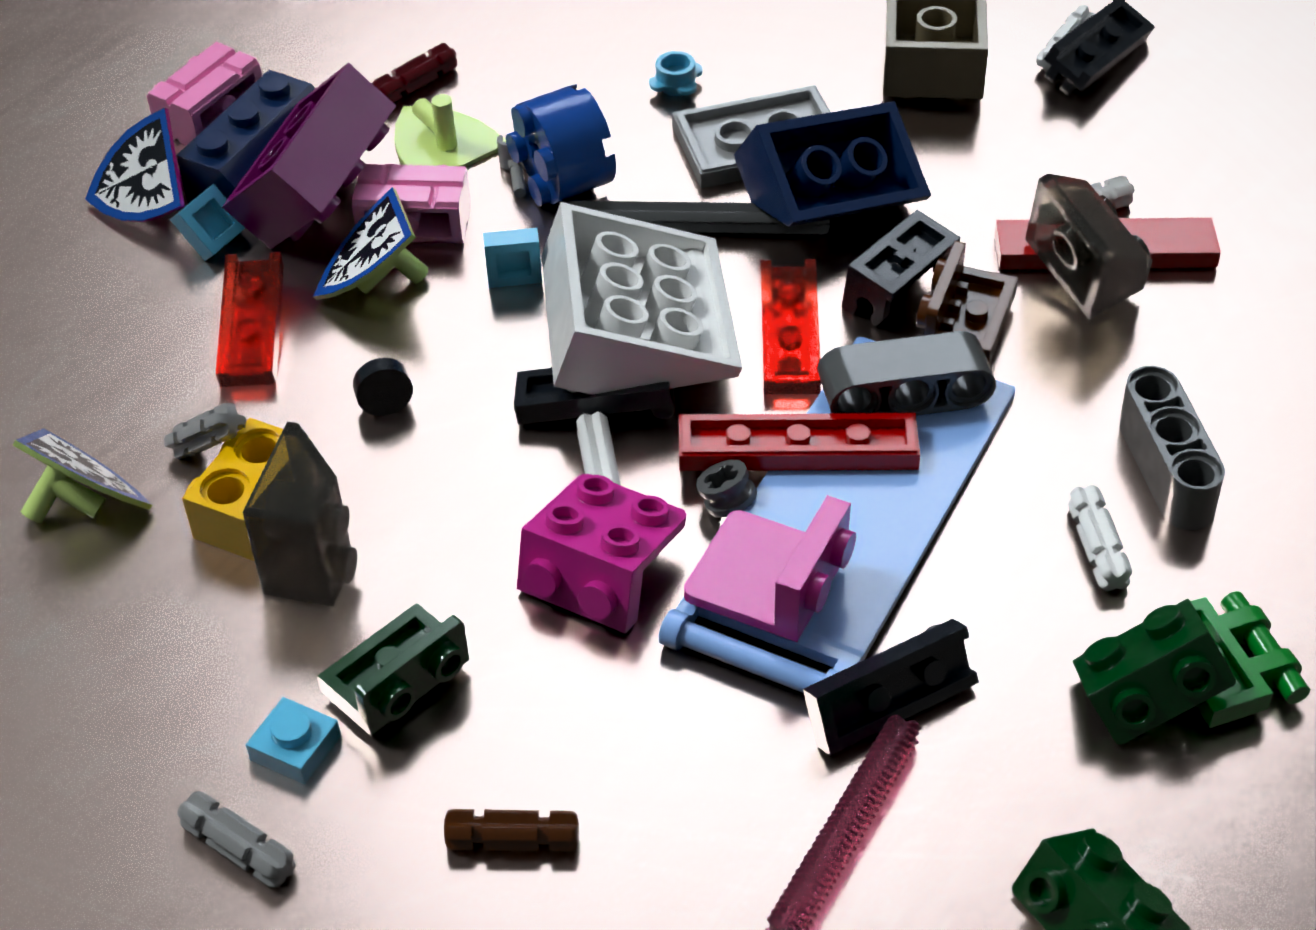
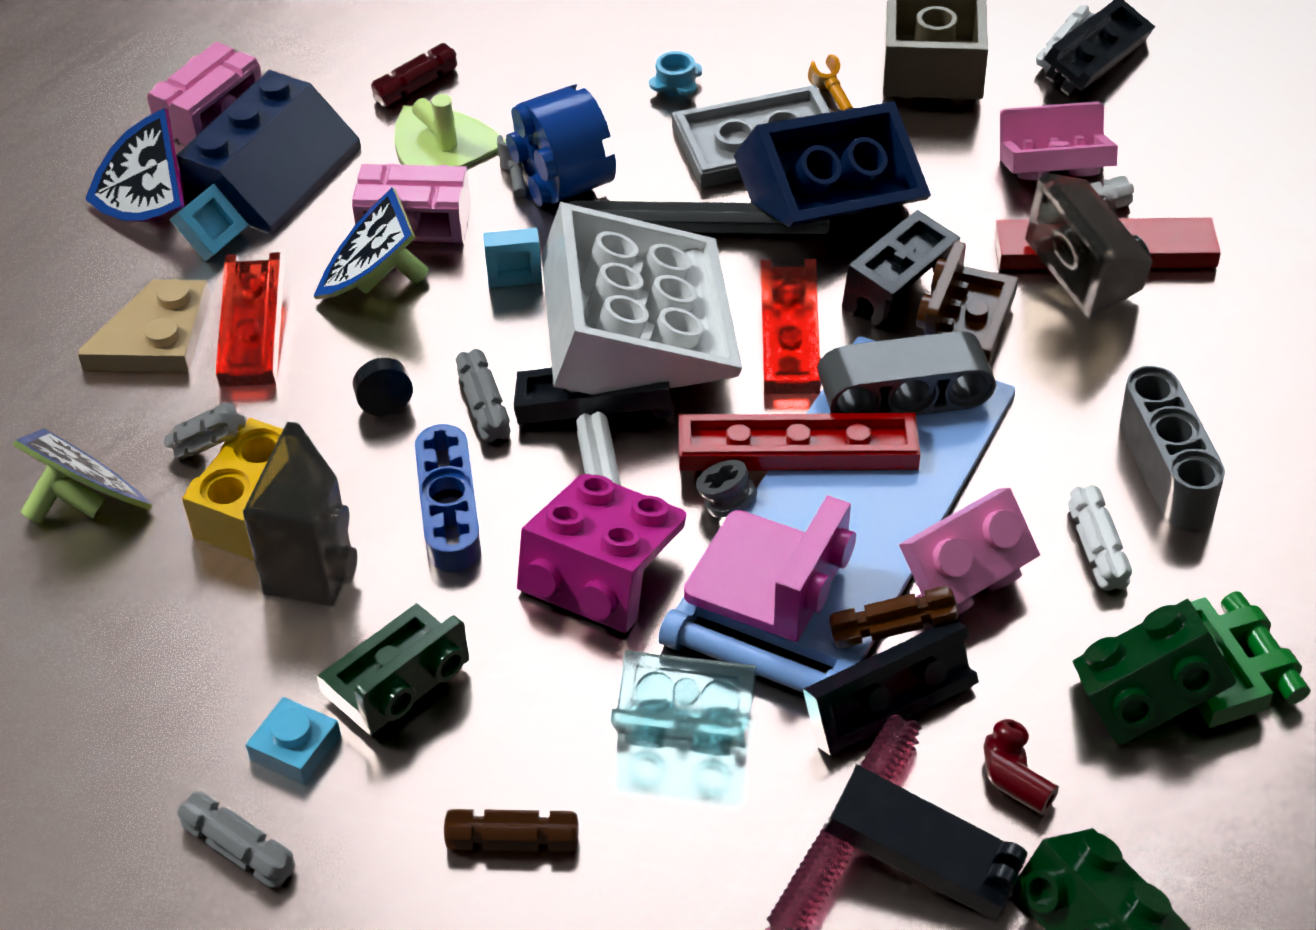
(152, 330): none -> tan wing
(311, 158): magenta brick -> none
(438, 515): none -> blue beam
(483, 395): none -> light grey axle
(684, 702): none -> clear light blue bracket
(830, 80): none -> light orange hand
(893, 617): none -> reddish brown axle
(926, 842): none -> black hinge
(973, 548): none -> bright pink bracket
(1009, 768): none -> dark red arm
(1055, 139): none -> bright pink bracket

